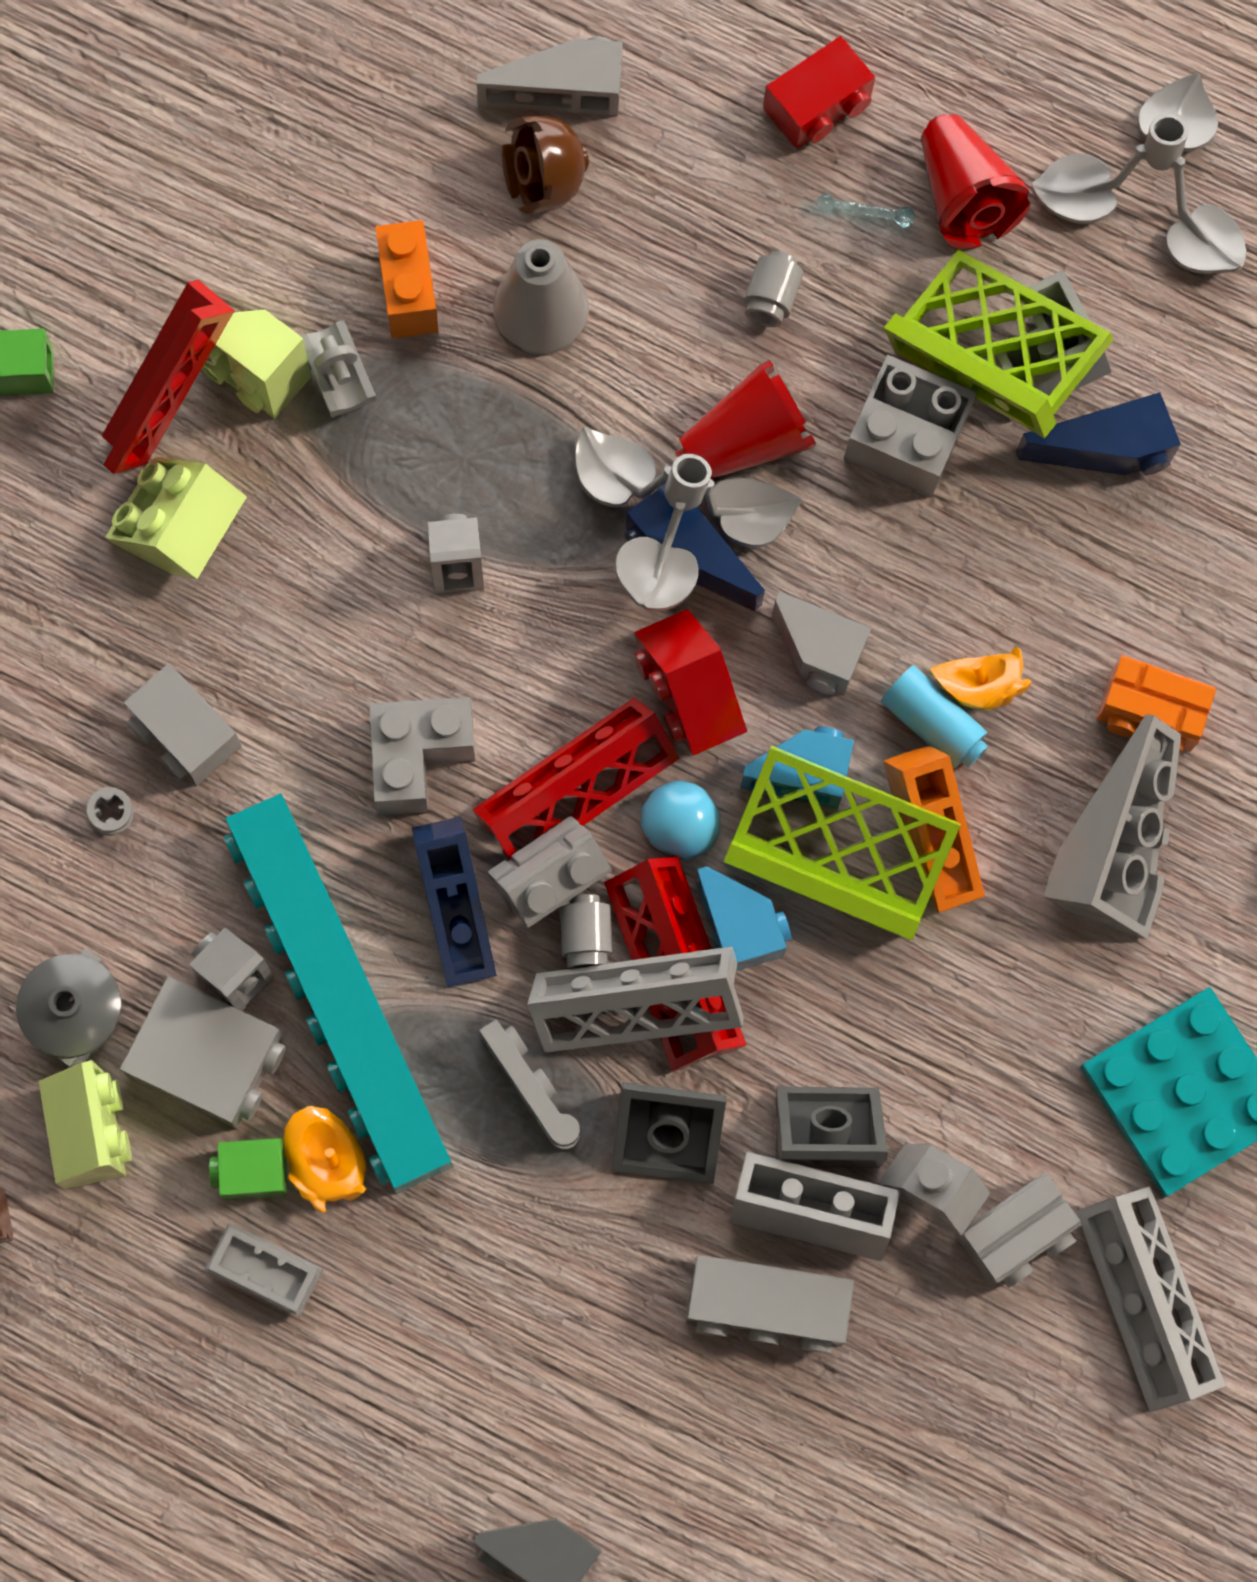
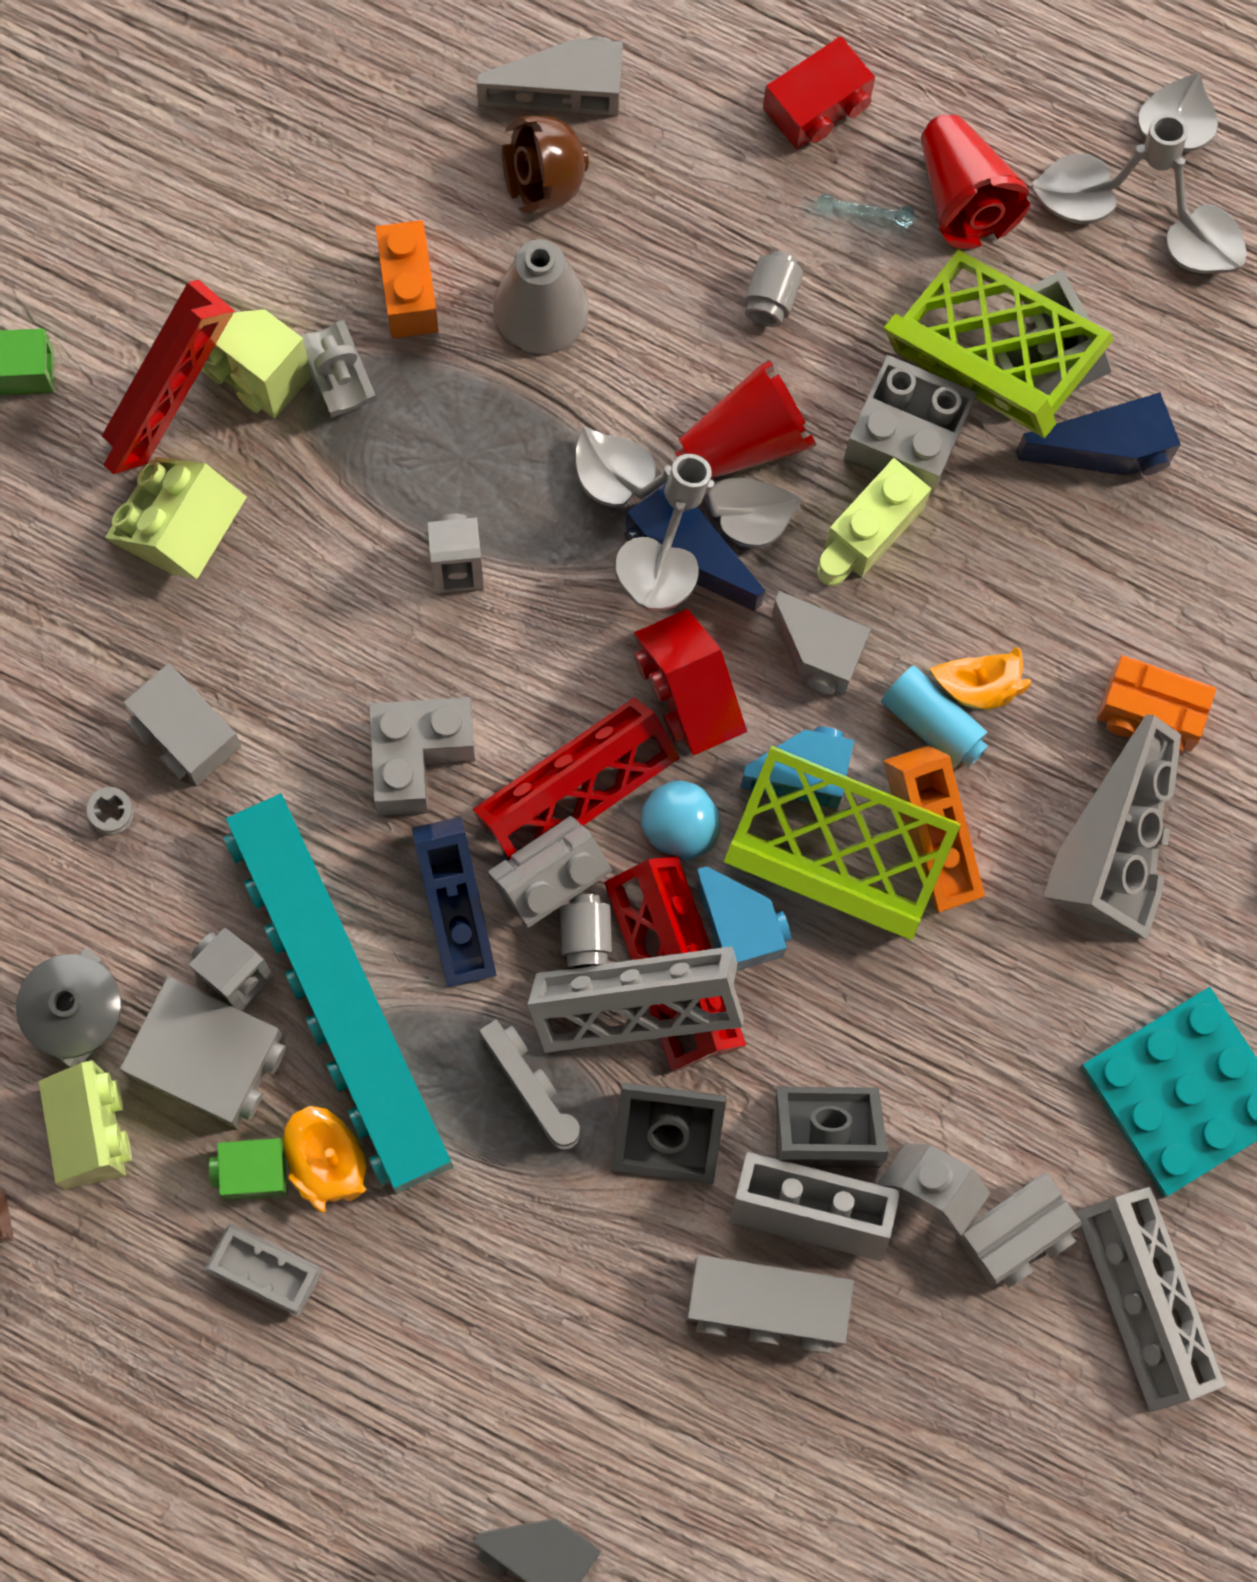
(872, 523): none -> yellowish green brick

